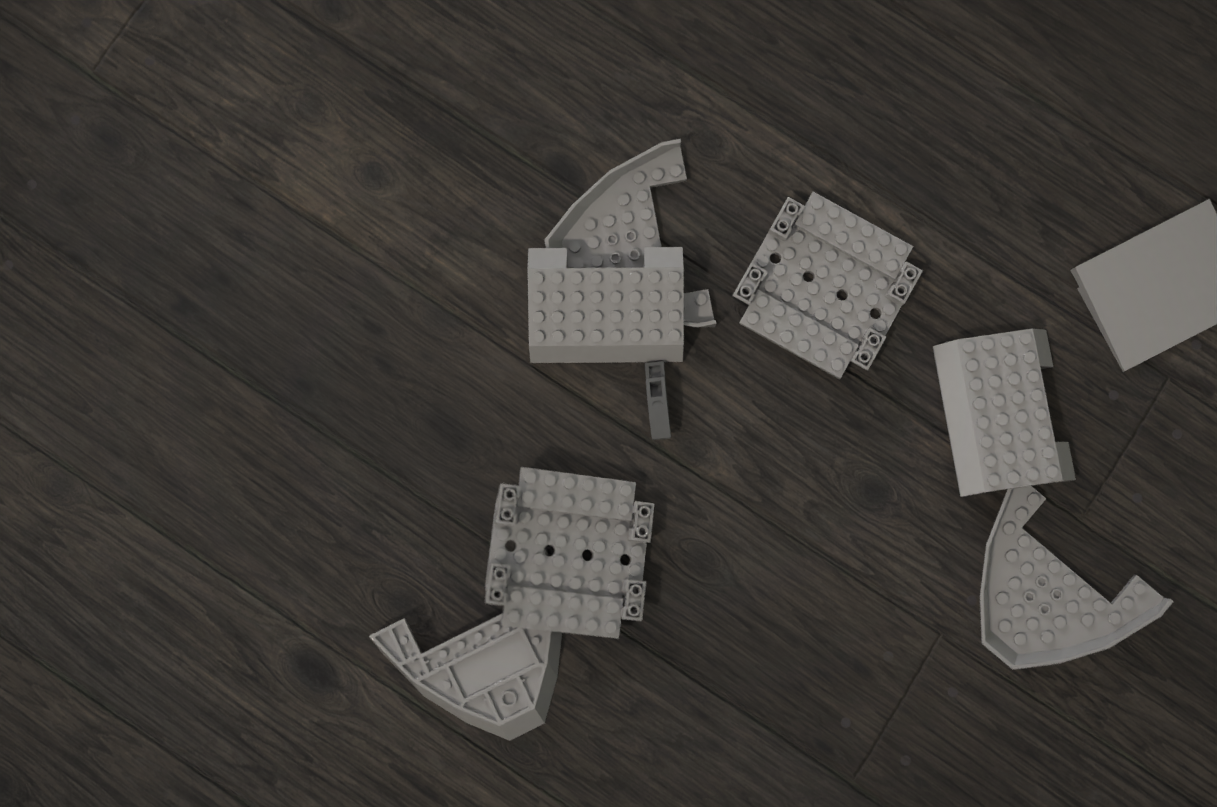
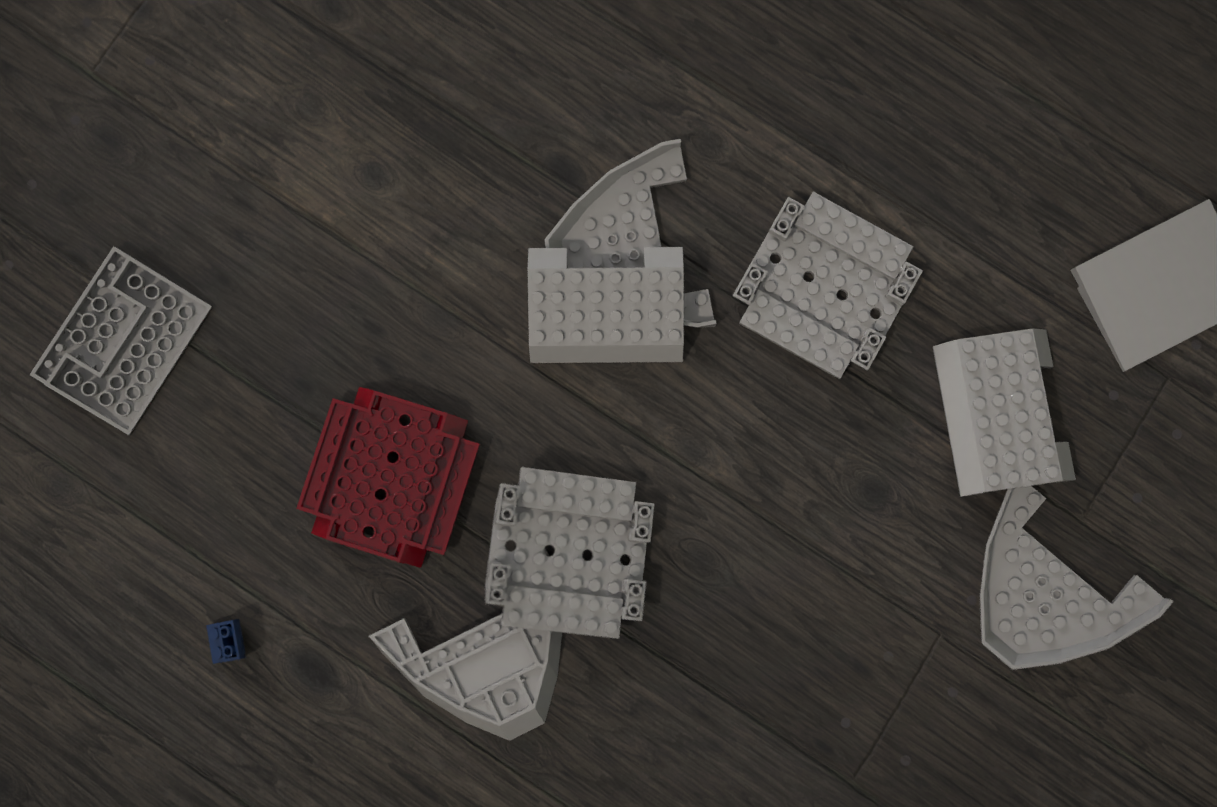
(121, 340): none -> light grey slope
(226, 641): none -> dark blue brick
(420, 488): none -> dark red slope
(657, 400): dark grey slope -> none

